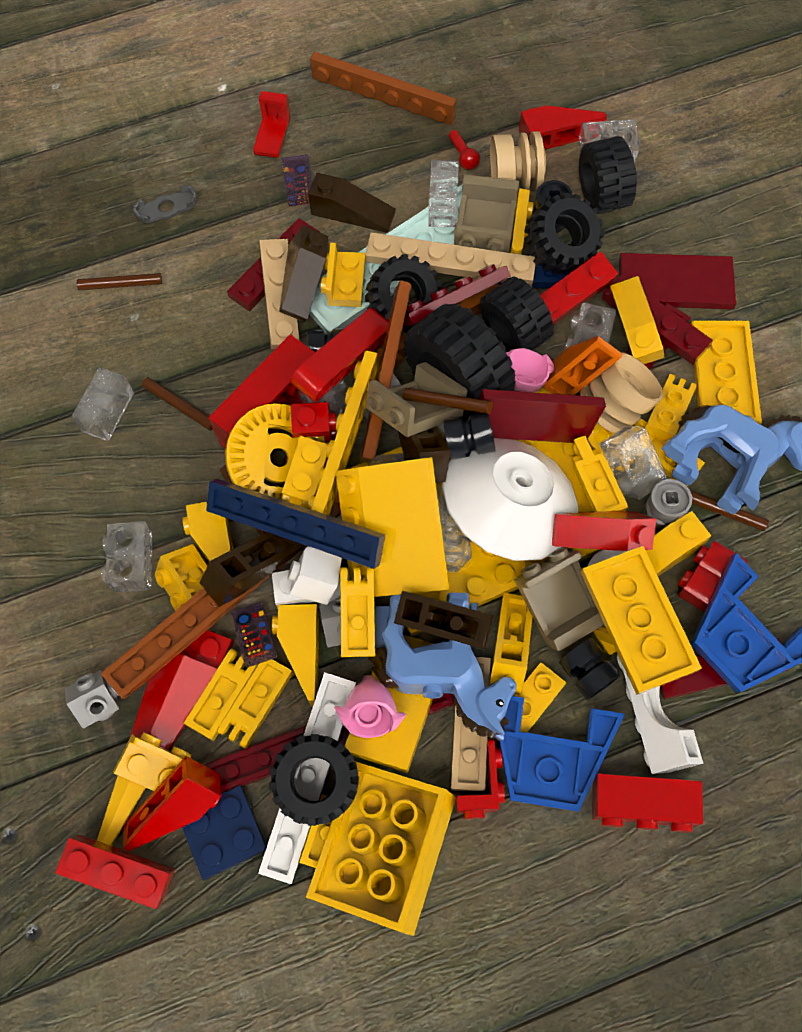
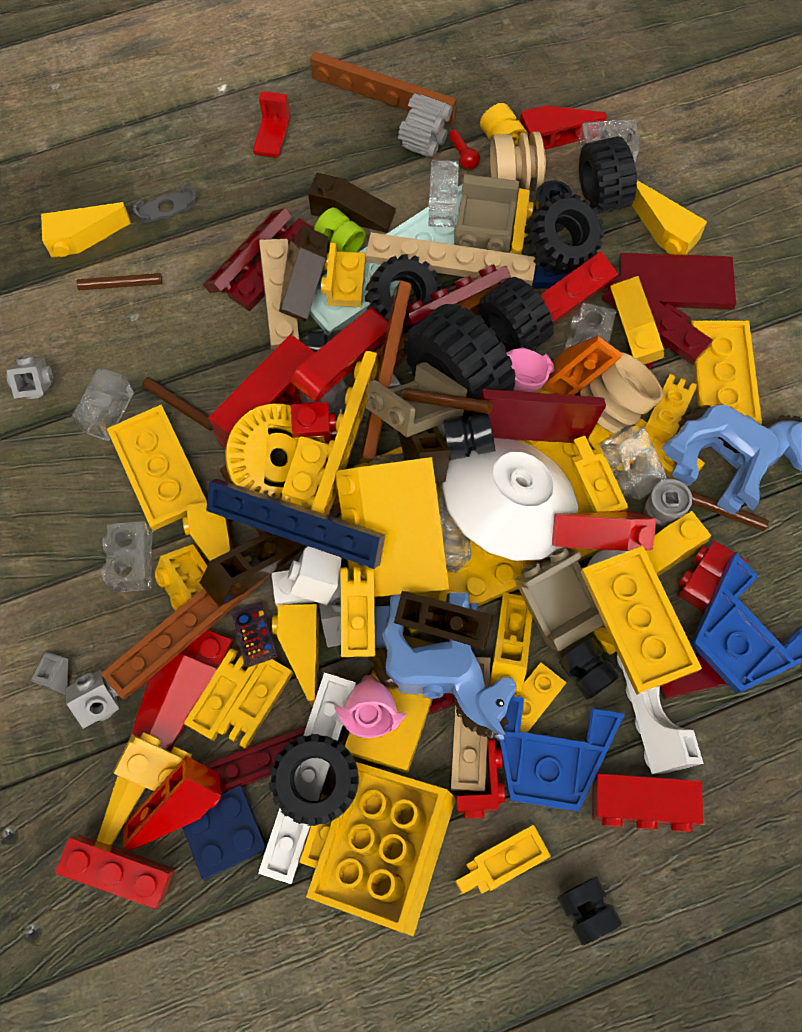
(23, 383): none -> light grey brick
(52, 672): none -> light grey slope
(80, 228): none -> yellow slope
(156, 466): none -> yellow plate
(241, 258): none -> dark red plate
(297, 179): tile -> none
(341, 231): none -> lime wheel
(424, 125): none -> light grey brick
(501, 120): none -> yellow wheel
(504, 861): none -> yellow hinge
(596, 922): none -> black wheel
(668, 222): none -> yellow slope

